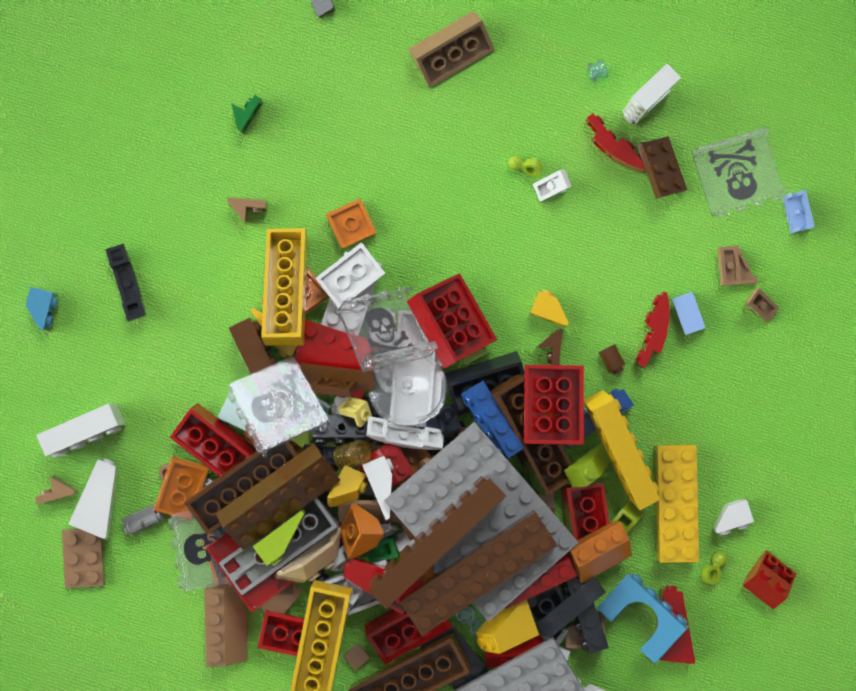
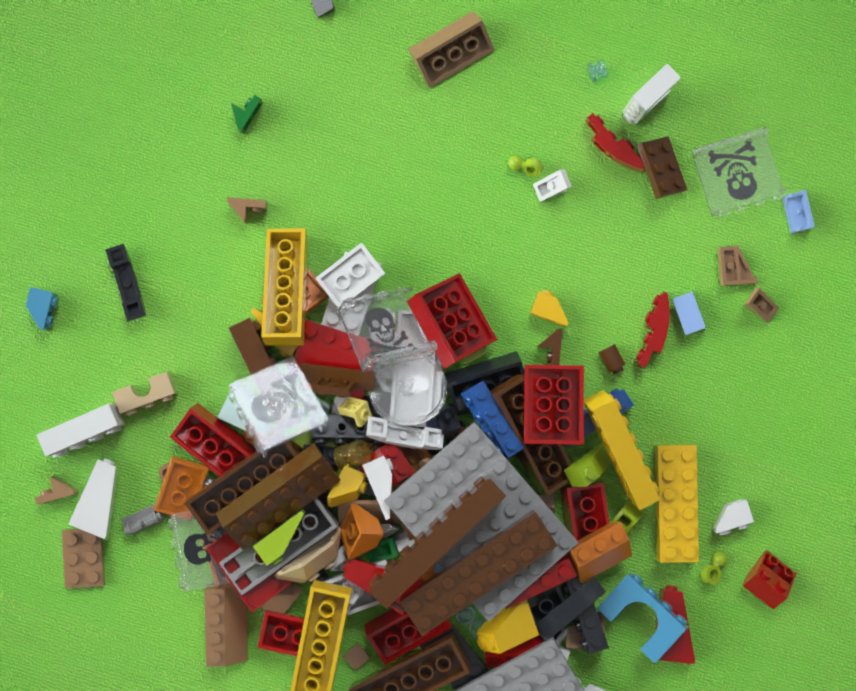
(161, 389): none -> tan arch
(351, 223): orange plate -> none

